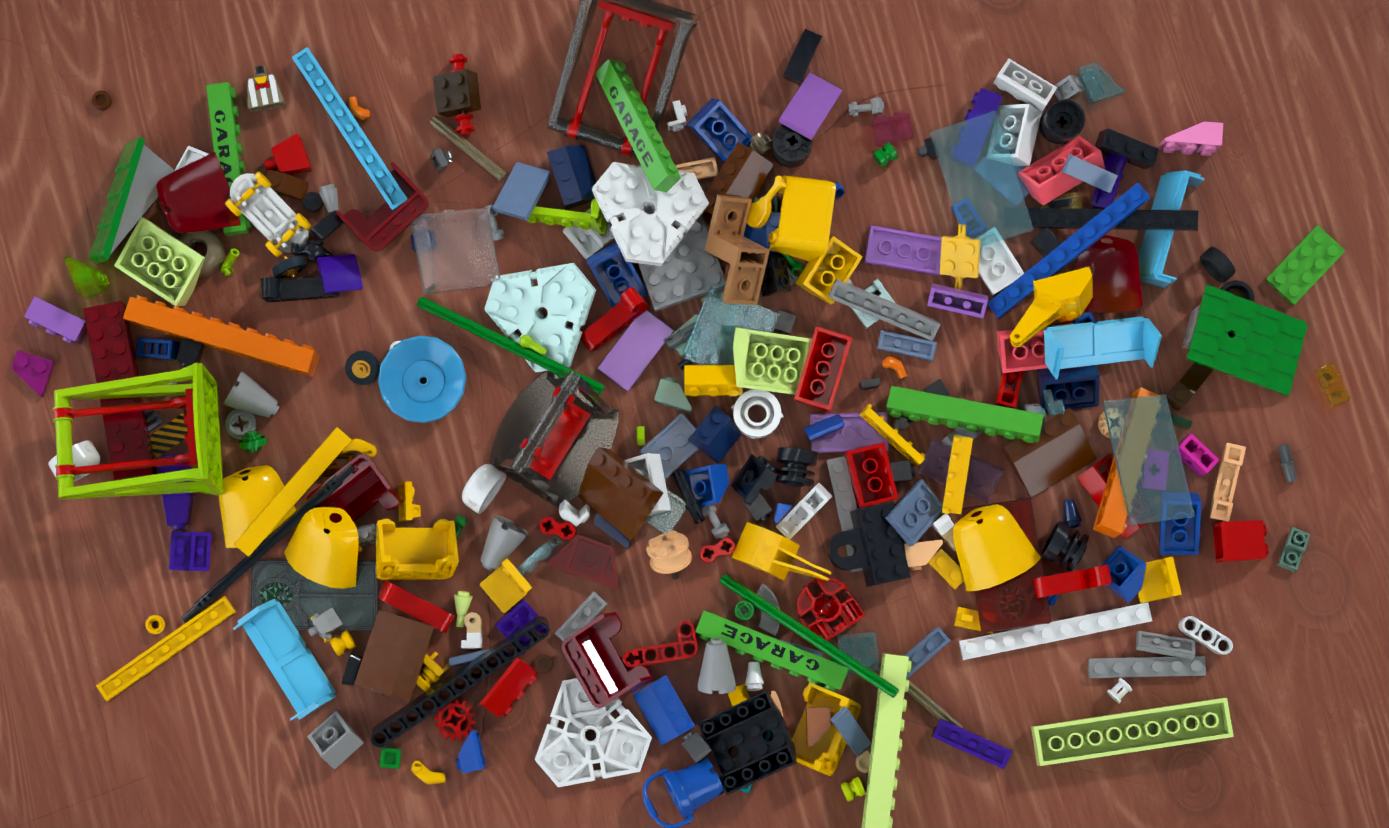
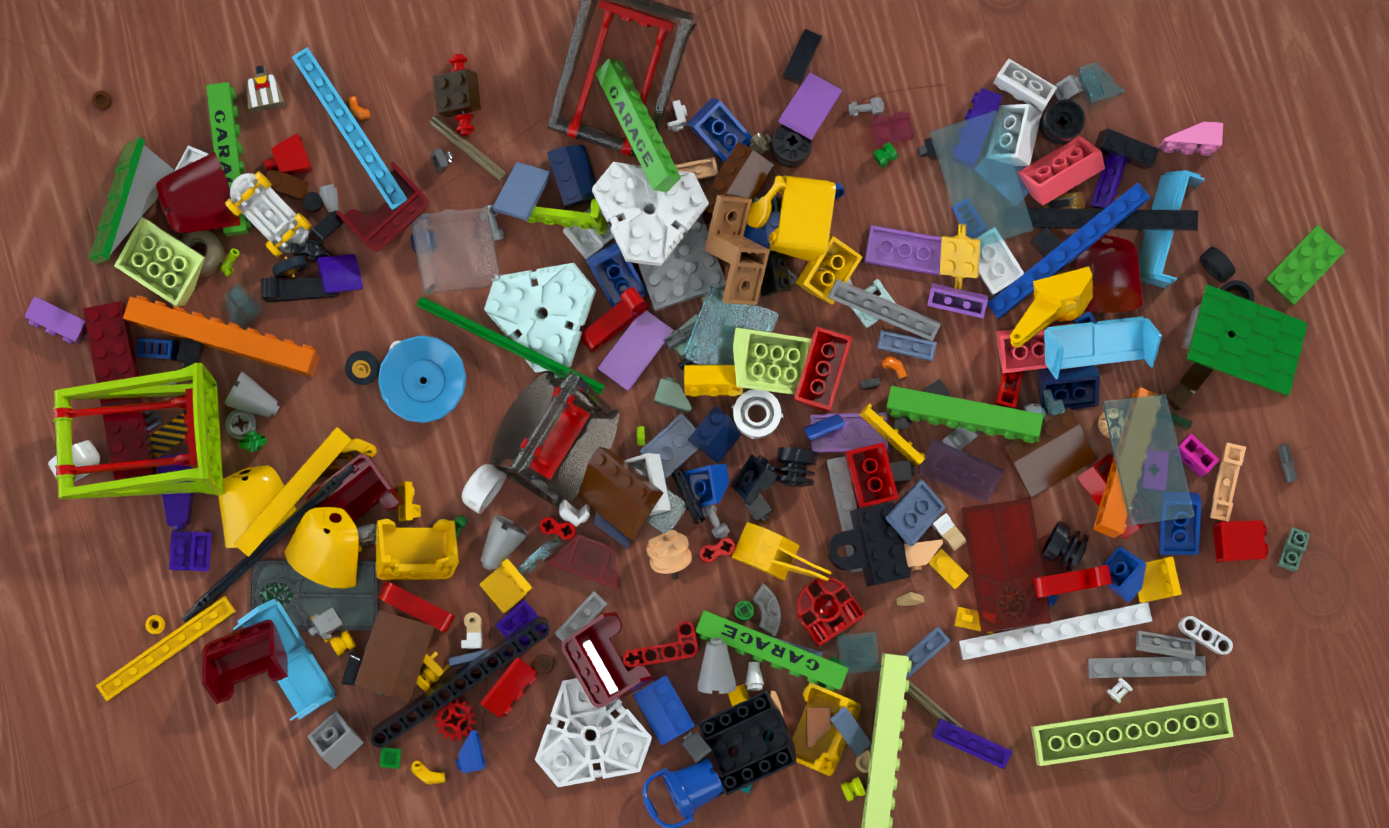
(33, 370): magenta wing -> none
(86, 278): clear neon green slope -> none
(241, 306): none -> clear light blue wing
(241, 657): none -> dark red windscreen
(462, 603): yellowish green cone -> none
(527, 342): lime piece -> none
(780, 511): blue slope -> none
(785, 322): black tile -> none
(795, 264): green hand -> none
(804, 511): white slope -> none
(810, 636): green axle -> none
(910, 599): none -> tan tile
(957, 474): yellow hinge -> none
(992, 550): yellow piece -> none
(1070, 514): dark blue cone -> none
(1089, 173): sand blue tile -> none
(1331, 384): clear yellow slope -> none

